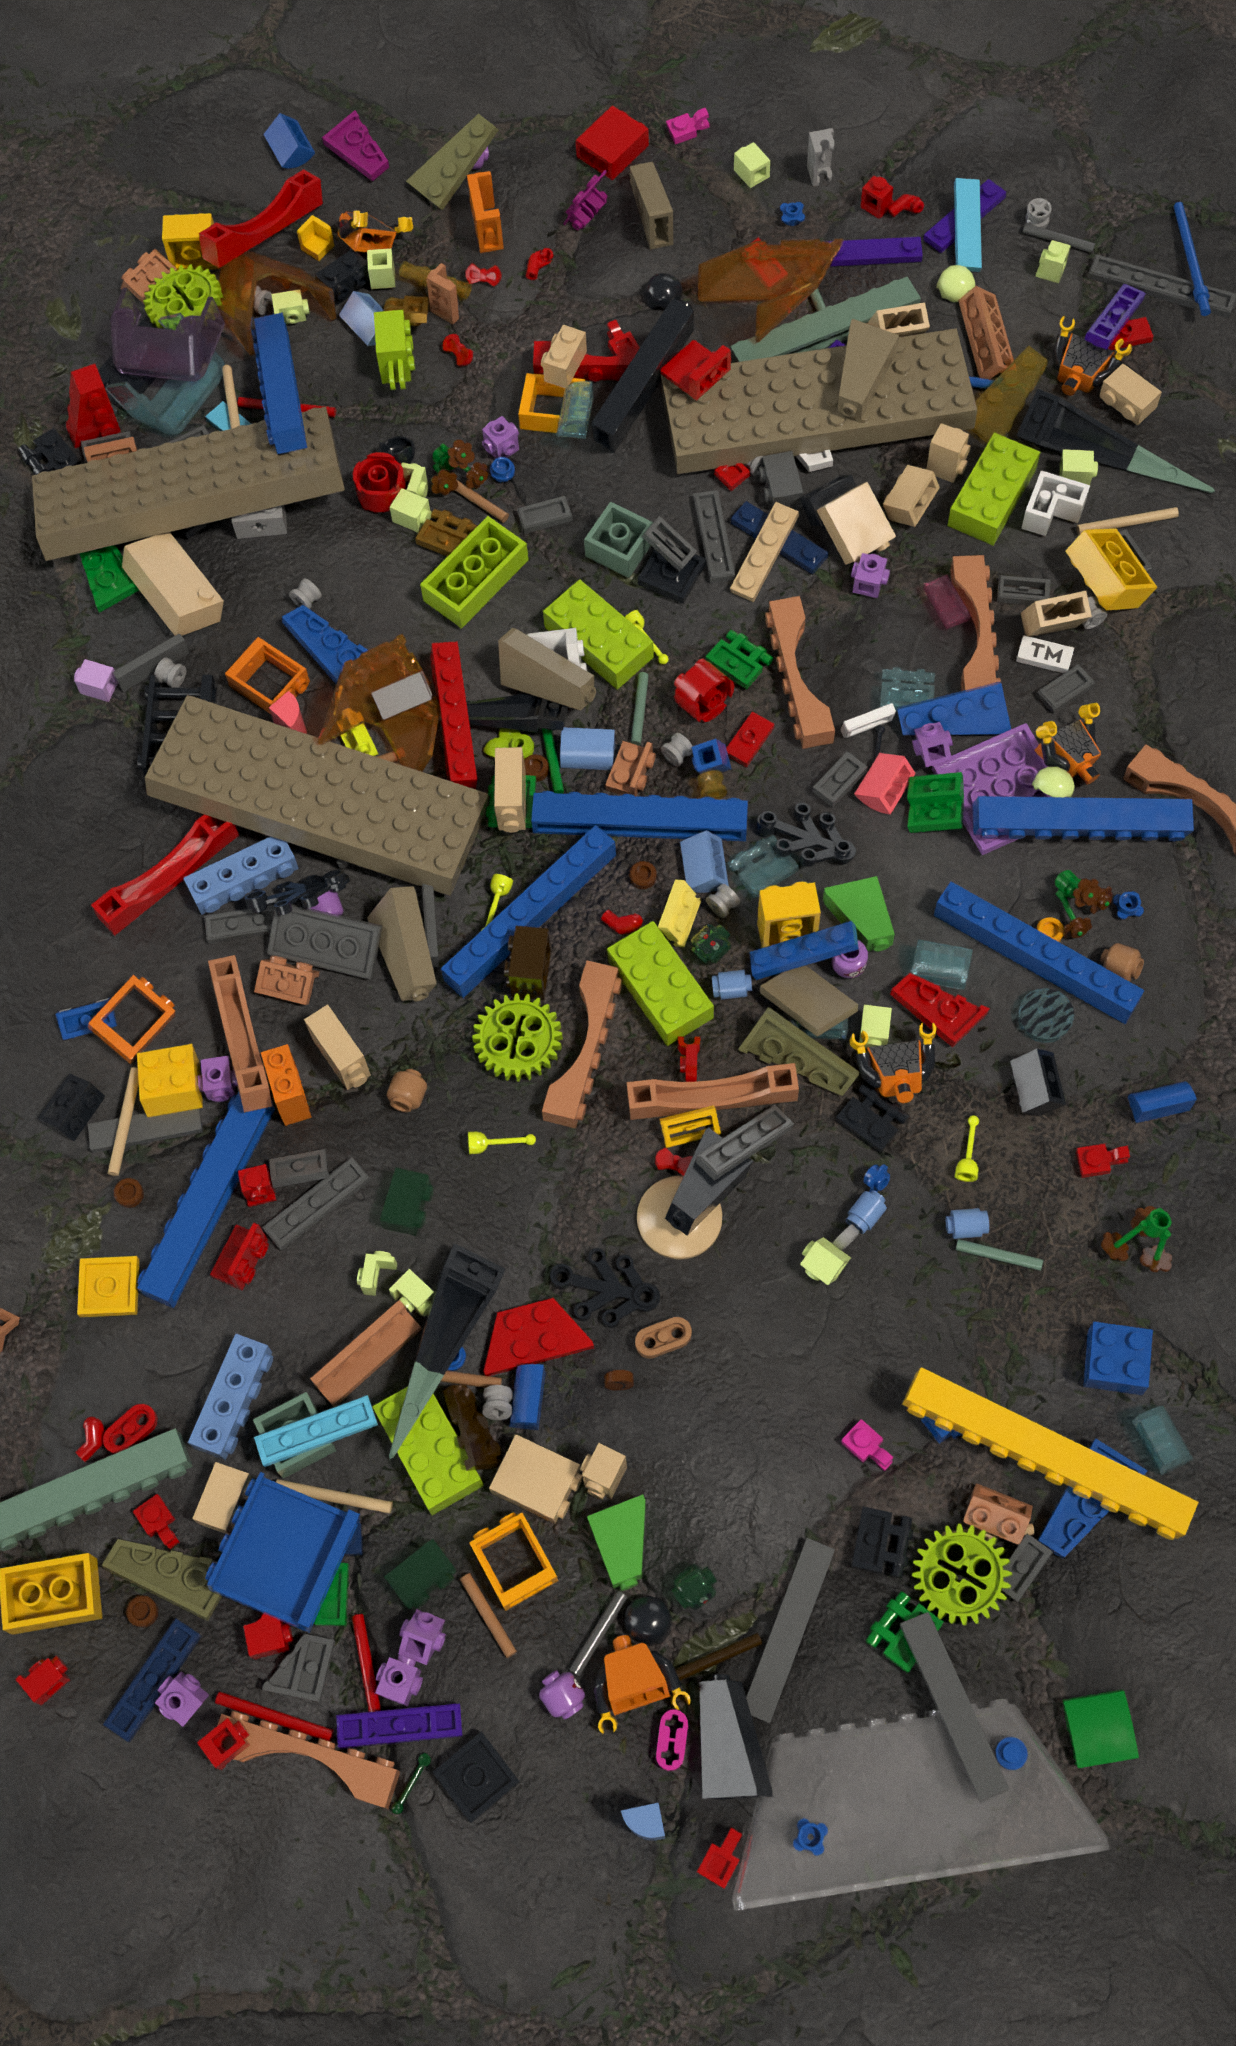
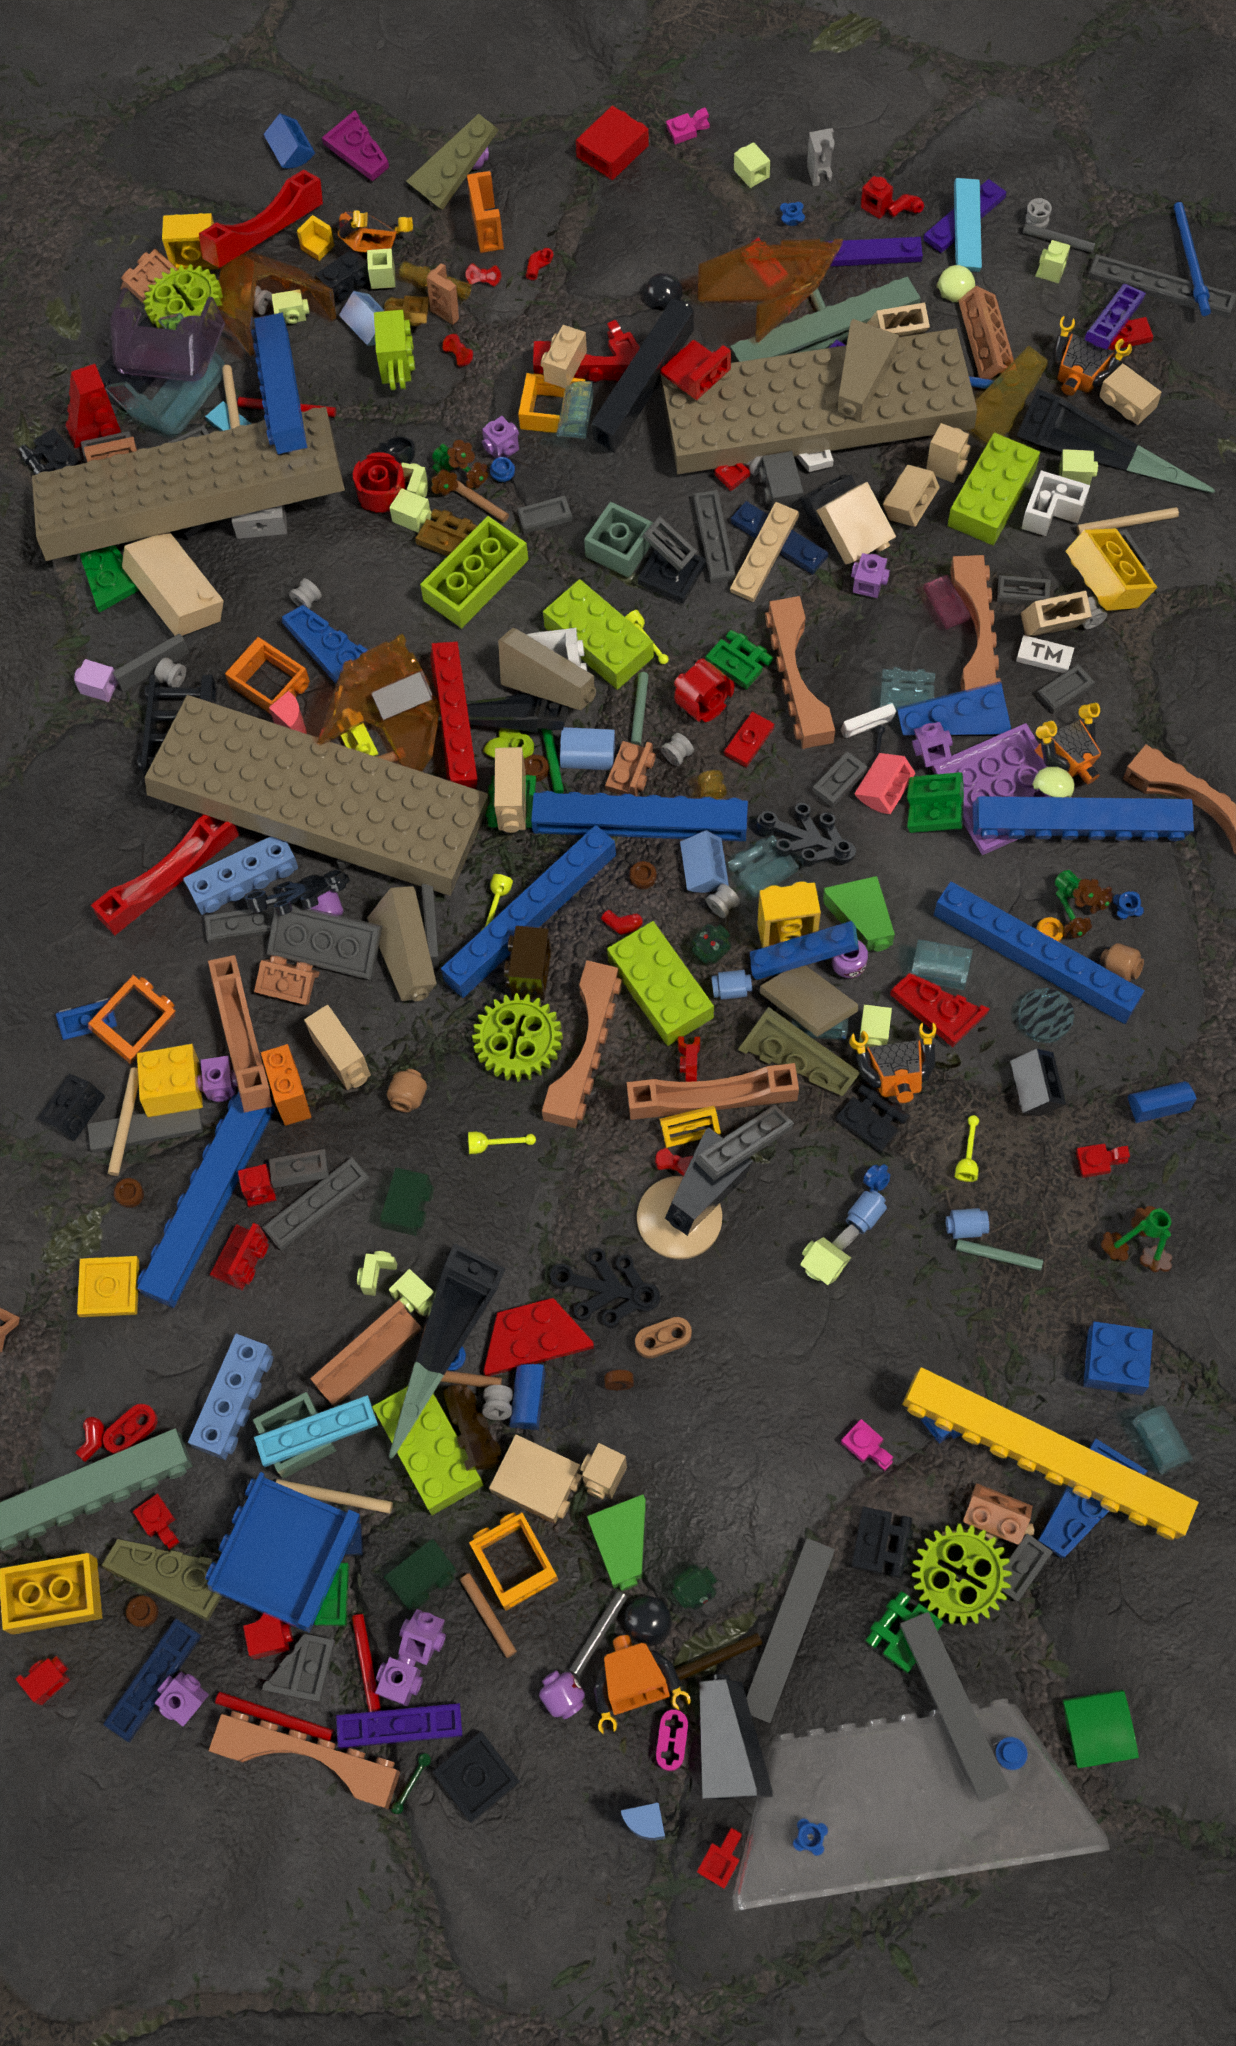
(213, 1742): red brick -> none
(221, 1498): tan brick -> none
(586, 204): magenta hinge -> none
(652, 205): dark tan slope -> none
(679, 913): light yellow plate -> none
(711, 756): blue brick -> none

